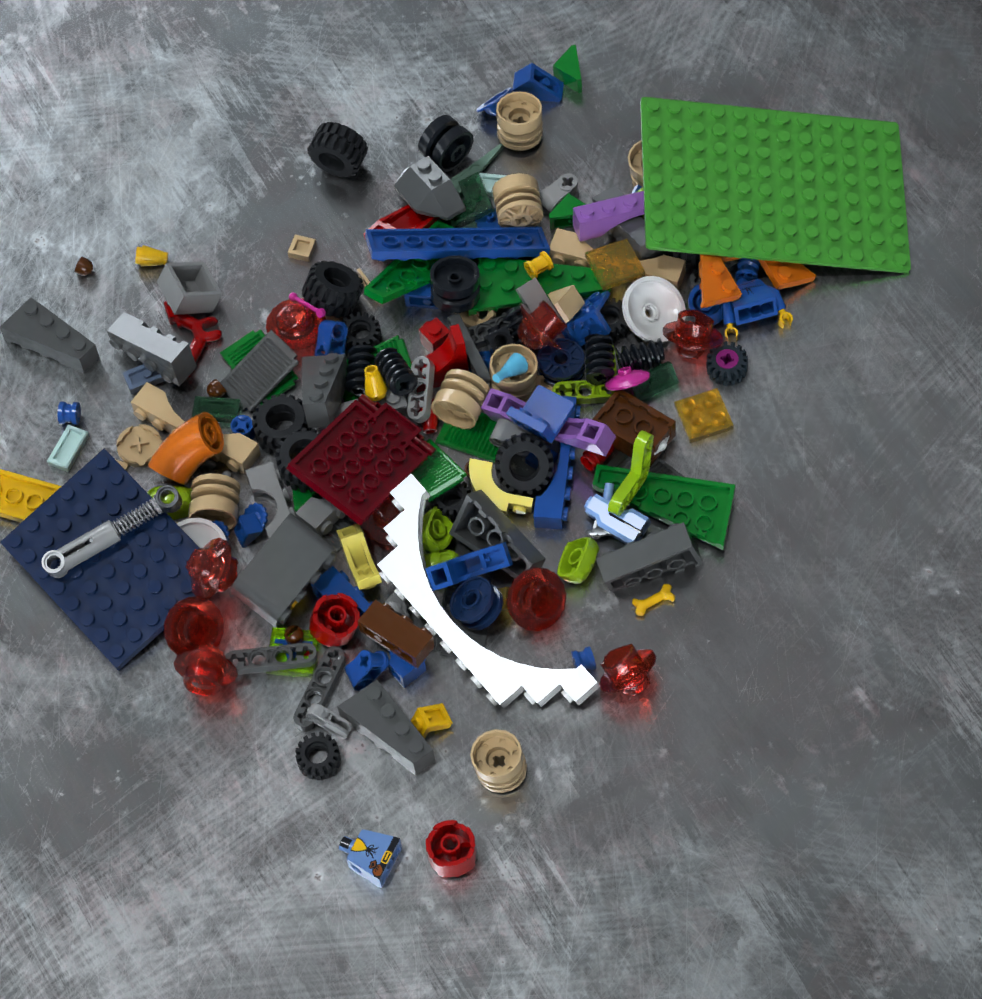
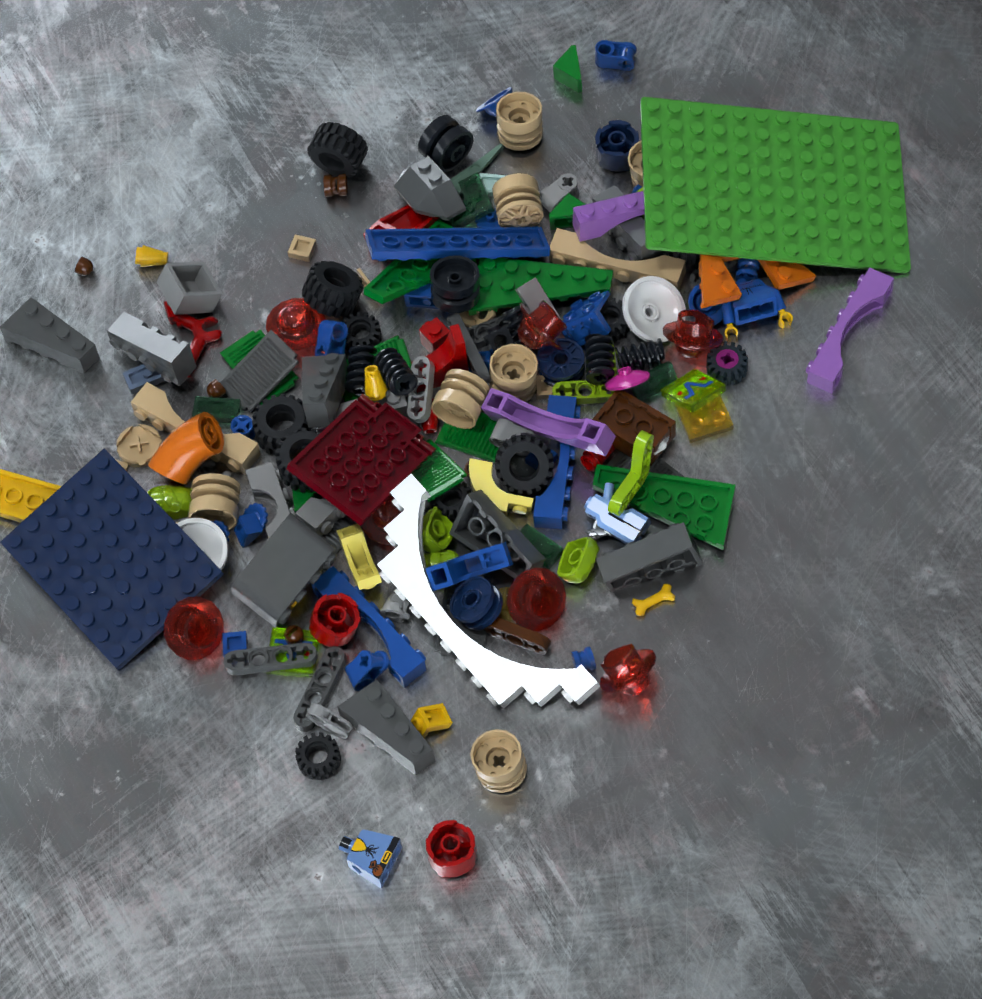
(68, 448): light aqua tile -> none
(69, 413): blue wheel -> none
(109, 533): piece -> none
(206, 667): clear red helmet -> none
(212, 569): clear red helmet -> none
(234, 641): none -> blue plate
(319, 312): dark pink hinge -> none
(330, 185): none -> reddish brown wheel
(396, 633): reddish brown brick -> none
(514, 366): medium azure cone -> none
(519, 636): none -> reddish brown beam
(538, 265): yellow bush -> none
(539, 83): blue slope -> none
(542, 414): blue bracket -> none
(543, 544): none -> clear green plate
(567, 302): tan slope -> none
(613, 55): none -> blue piece
(614, 144): none -> dark blue brick
(615, 264): clear yellow tile -> none
(693, 390): none -> clear neon green tile
(871, 294): none -> medium lavender arch

